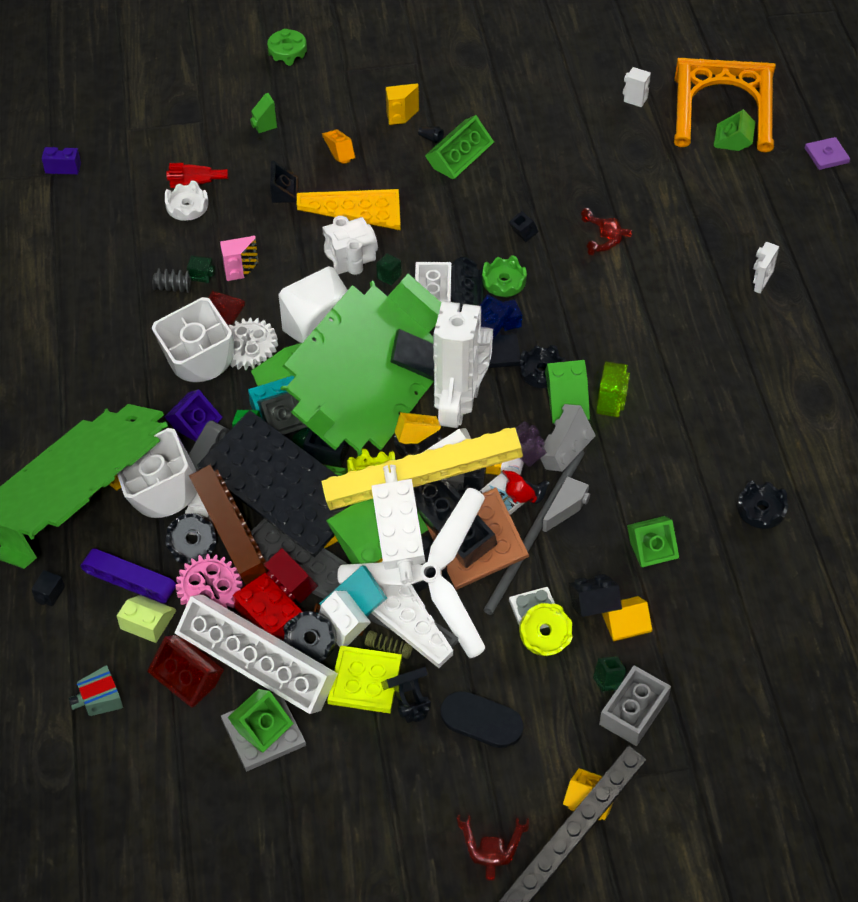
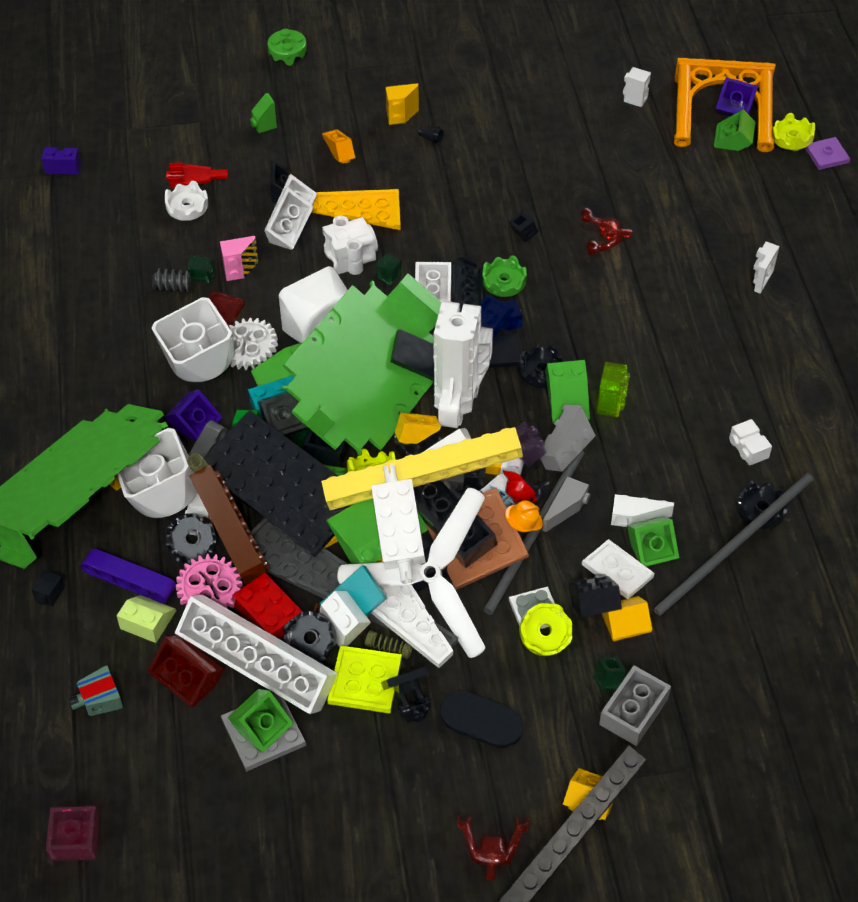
(72, 833): none -> clear pink brick
(203, 463): none -> olive piece
(290, 213): none -> white slope
(290, 576): dark red brick -> none
(460, 148): bright green slope -> none
(524, 516): none -> light orange piece
(620, 567): none -> white tile
(632, 510): none -> white slope
(732, 545): none -> dark grey piece
(736, 97): none -> dark purple slope
(749, 442): none -> white brick
(784, 133): none -> neon yellow plate

